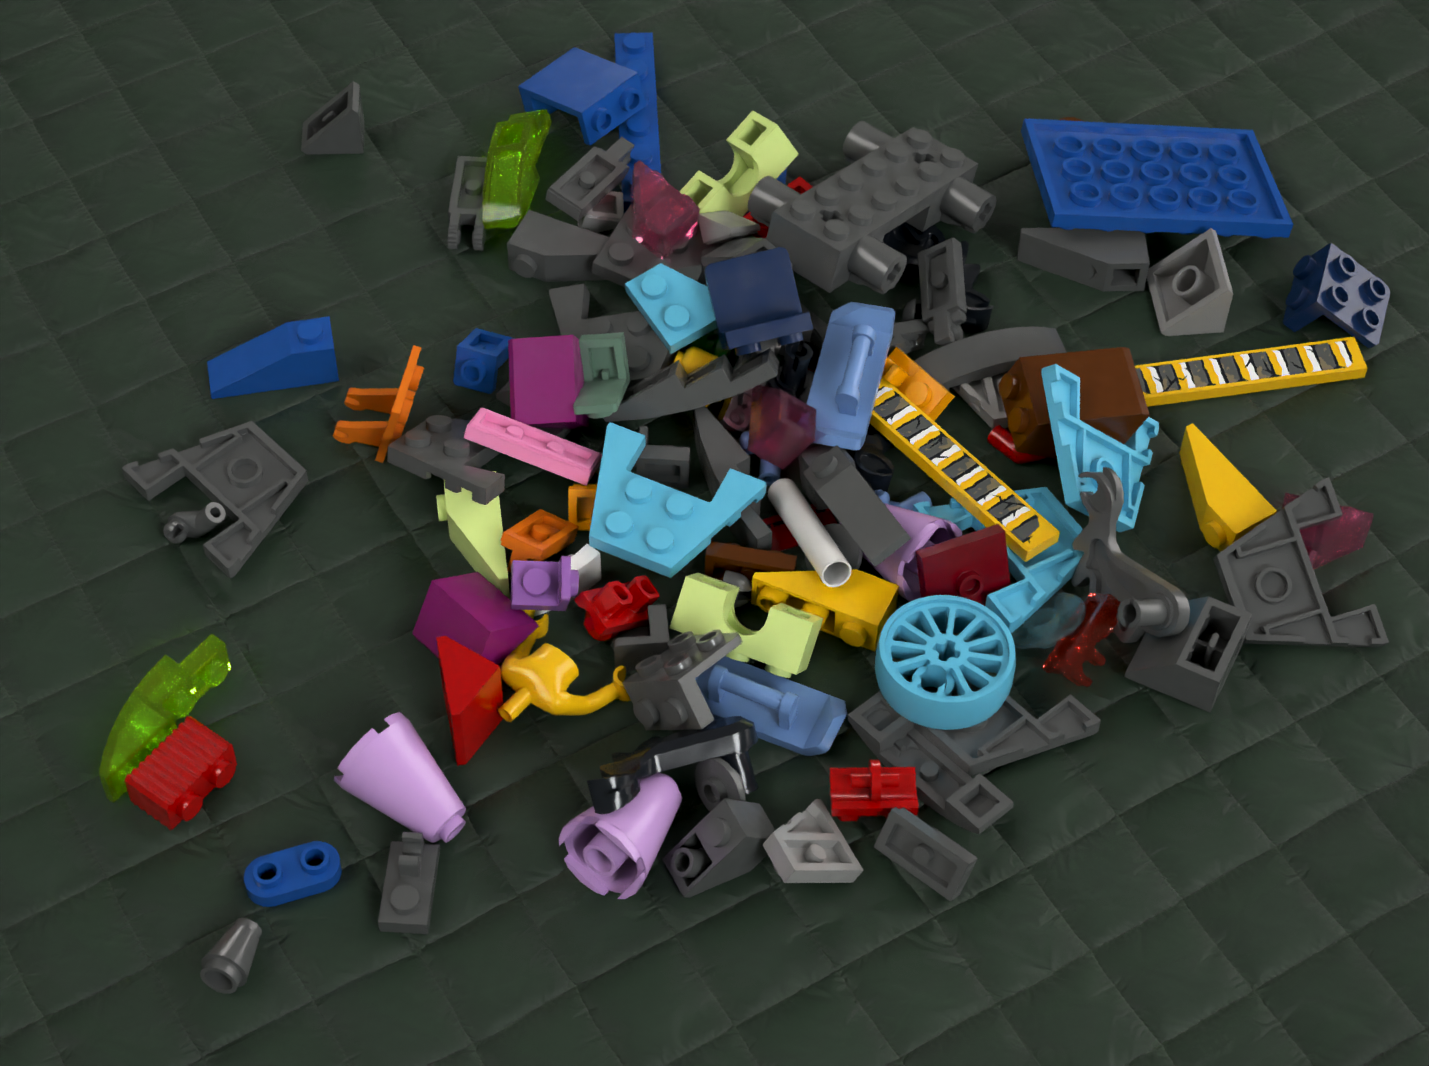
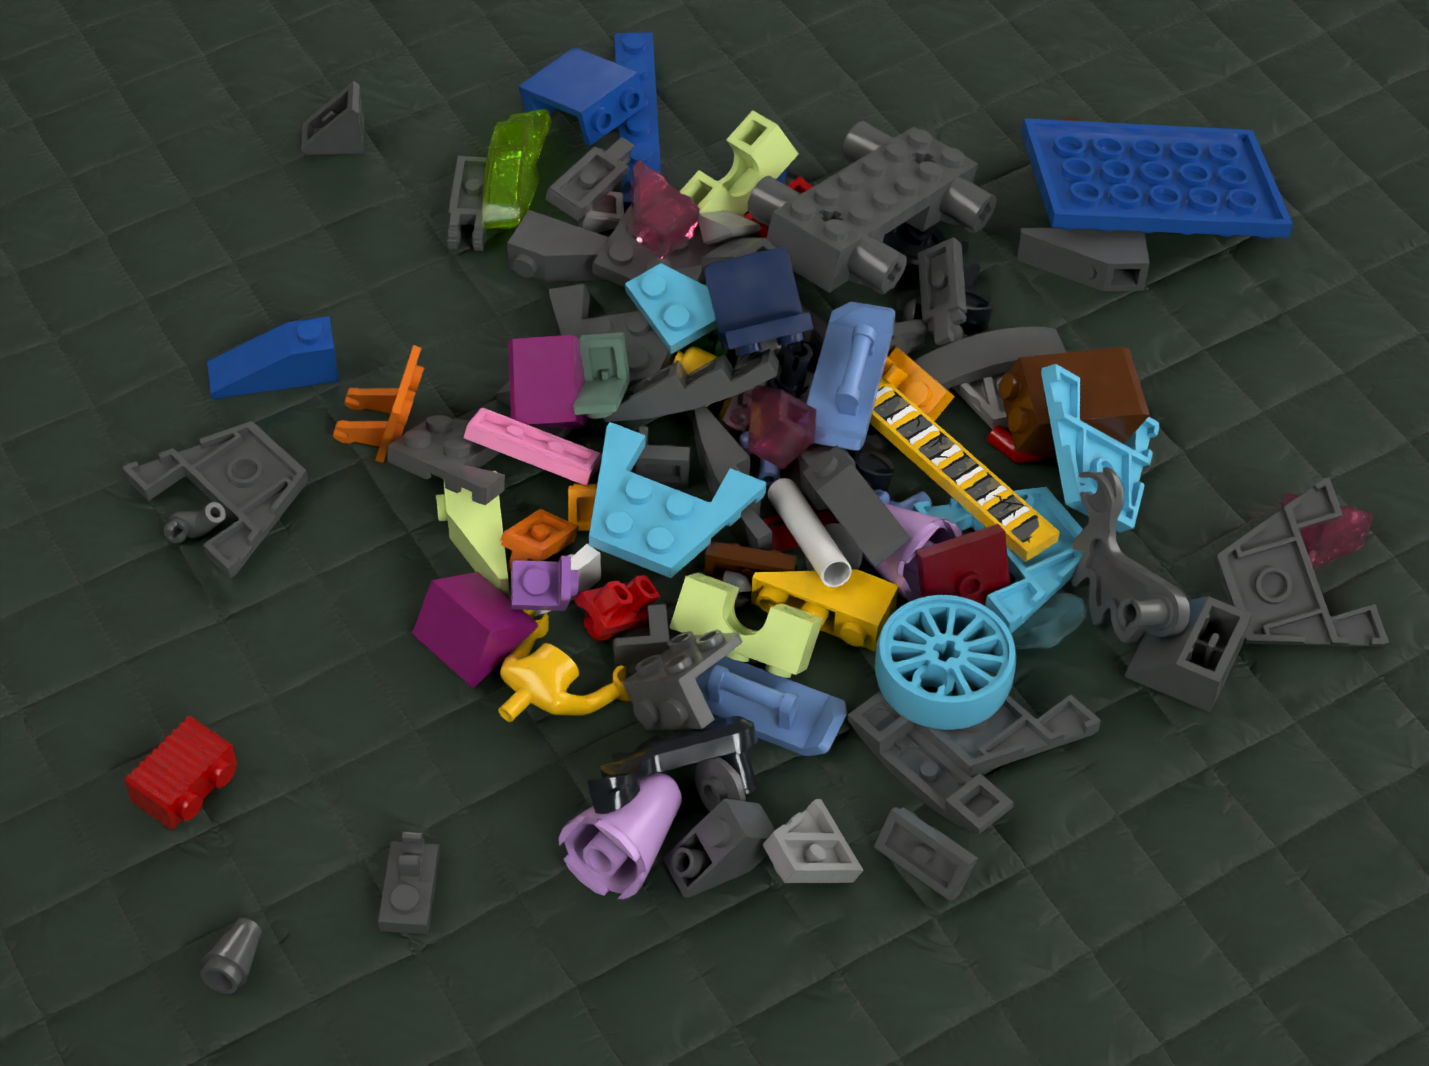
(154, 706): clear neon green slope -> none
(293, 875): blue plate -> none
(402, 781): lavender cone -> none
(471, 696): red slope -> none
(479, 360): blue bracket -> none
(872, 791): red hips -> none
(1078, 645): clear red plate -> none
(1192, 288): light grey slope -> none
(1221, 496): yellow slope -> none
(1251, 371): tile -> none
(1342, 291): dark blue bracket -> none

